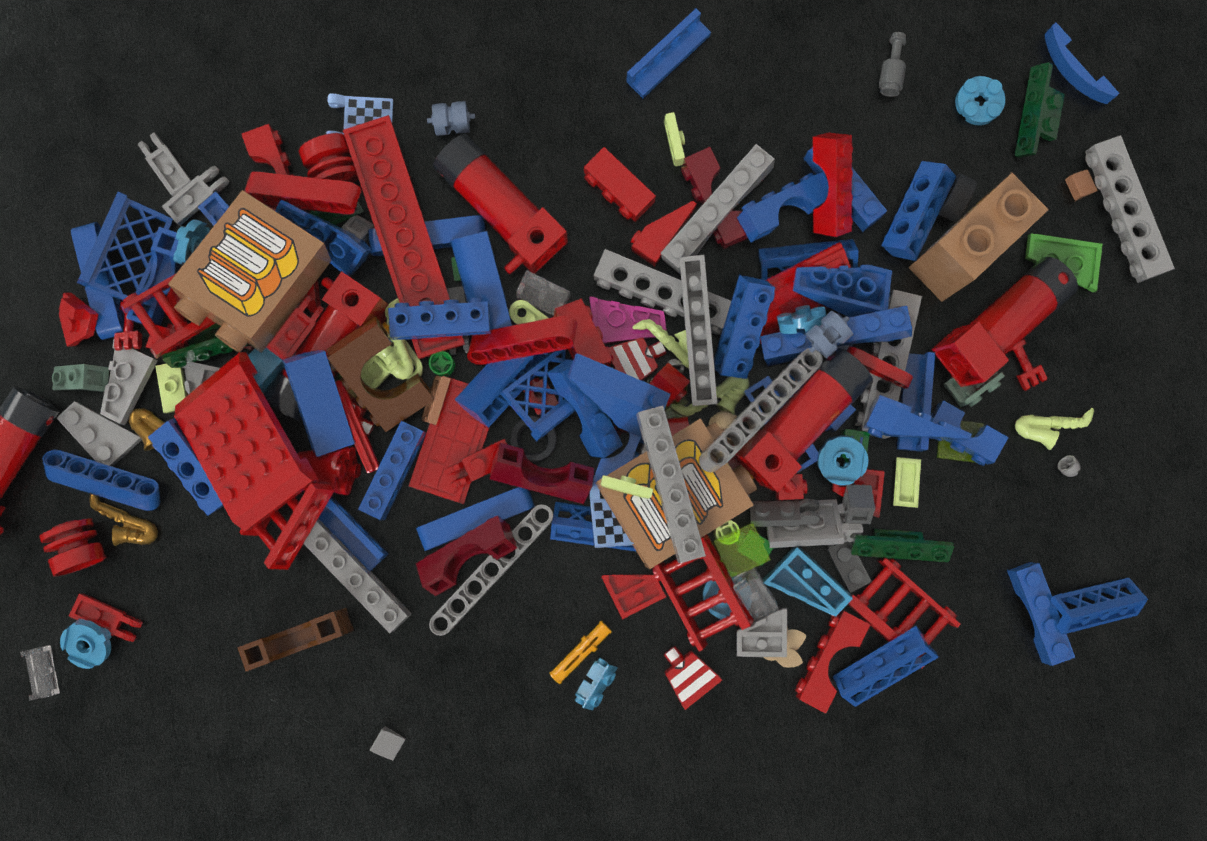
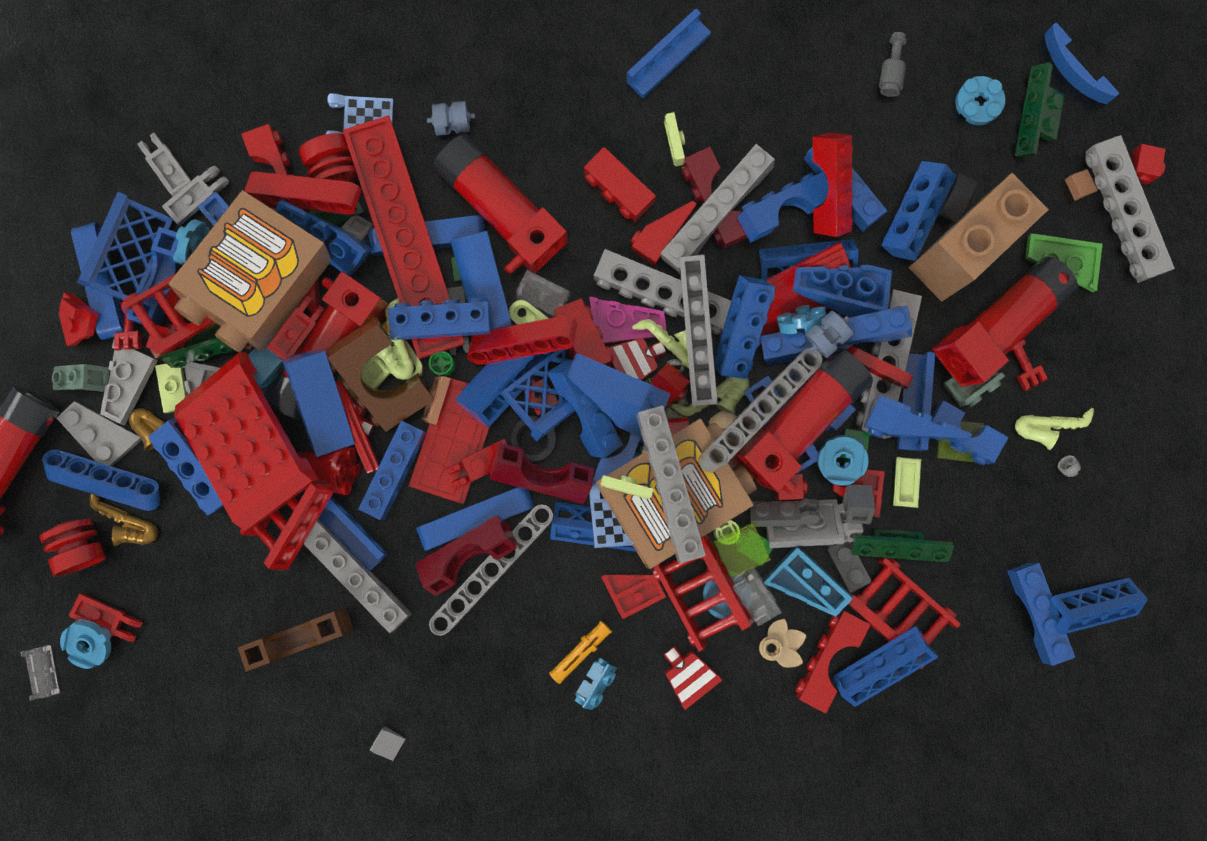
(764, 637): light grey wing -> none
(1148, 162): none -> red brick

